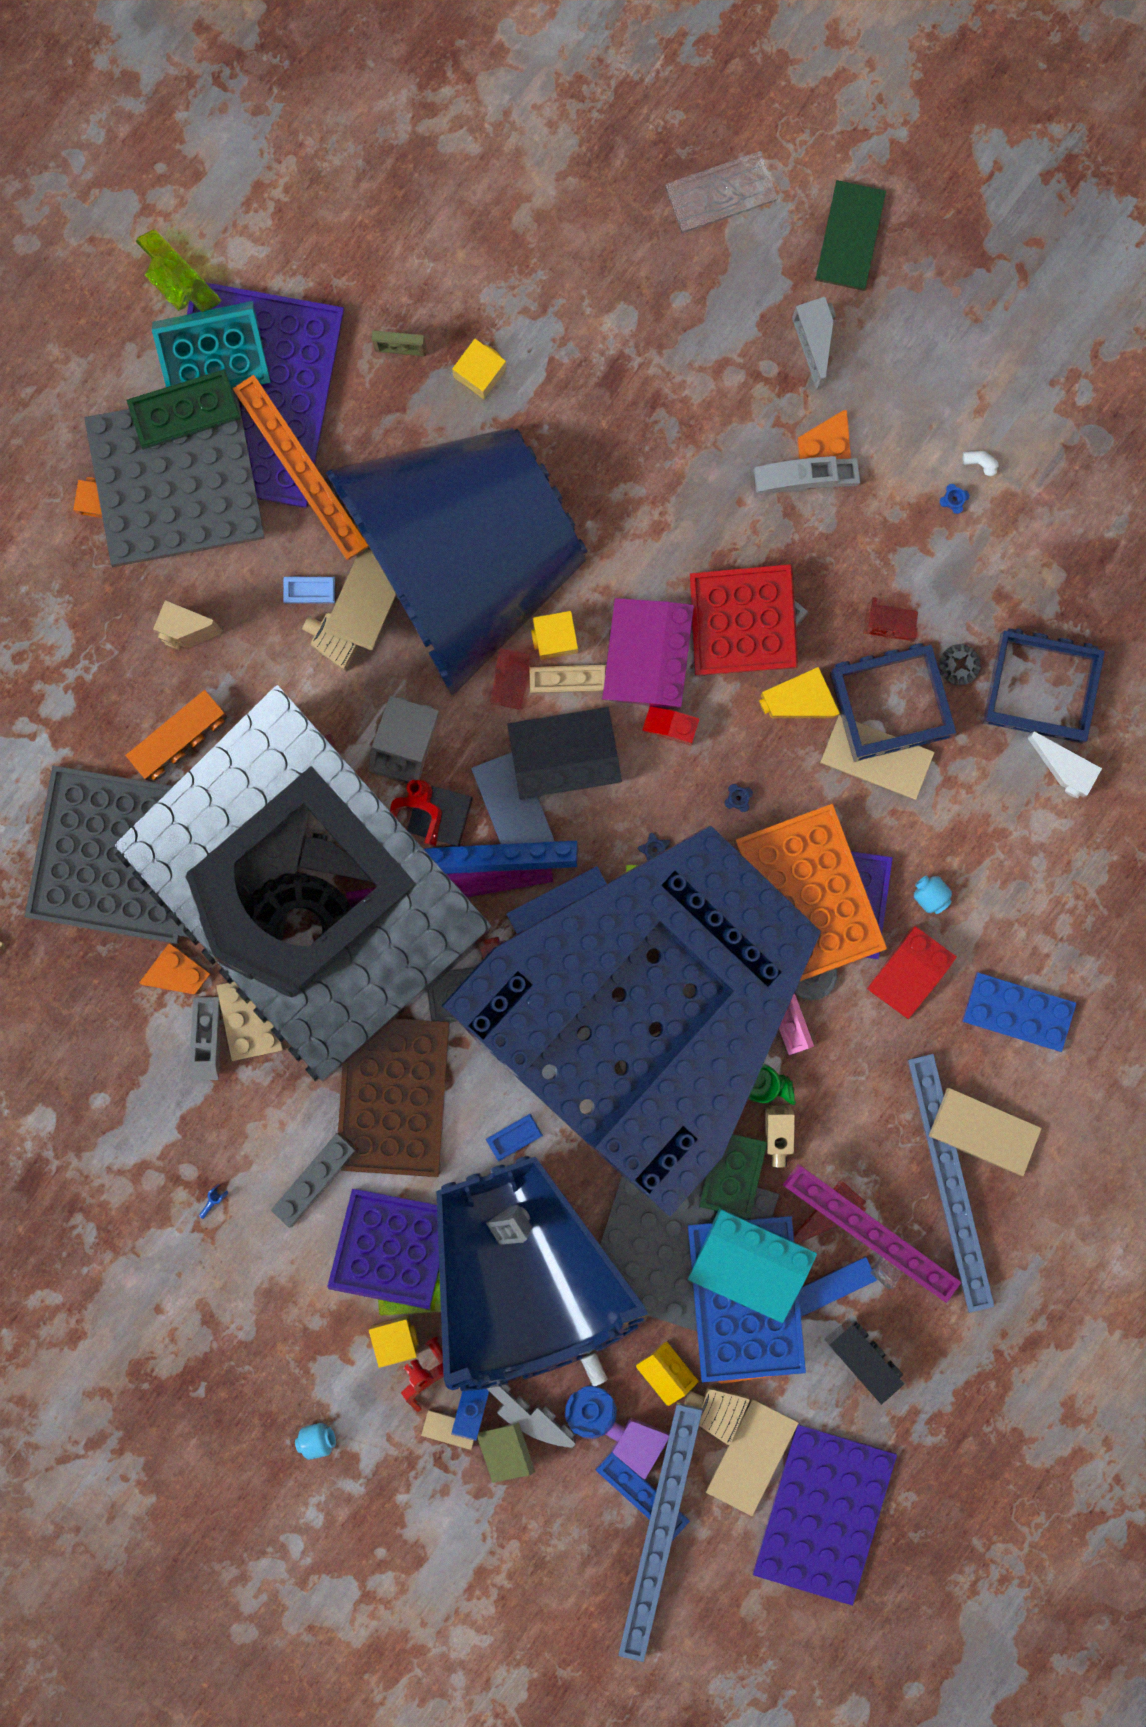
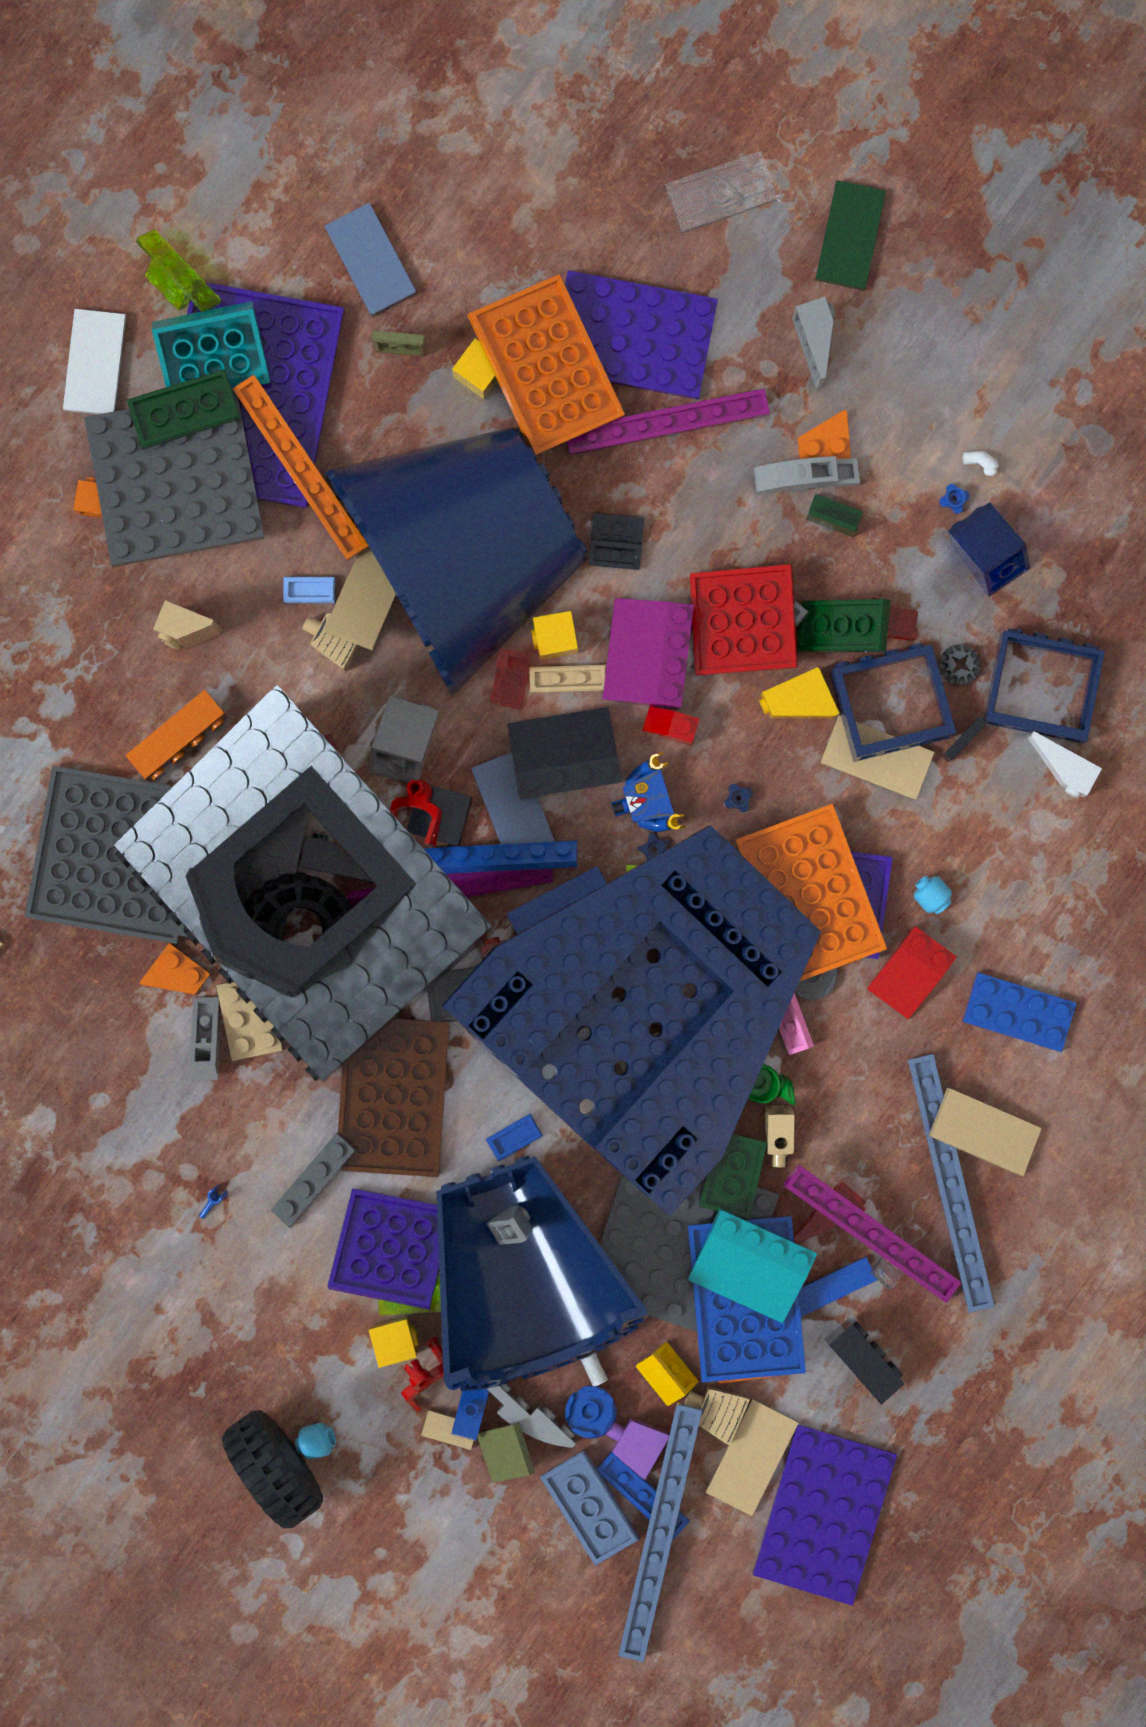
(94, 362): none -> white tile
(272, 1469): none -> black tyre
(370, 259): none -> sand blue tile
(546, 364): none -> orange plate
(589, 1507): none -> sand blue tile
(616, 541): none -> black slope
(645, 332): none -> dark purple plate
(648, 798): none -> blue torso
(673, 421): none -> magenta plate
(834, 515): none -> dark green panel
(844, 626): none -> dark green tile
(964, 739): none -> black tile
(989, 548): none -> clear blue slope

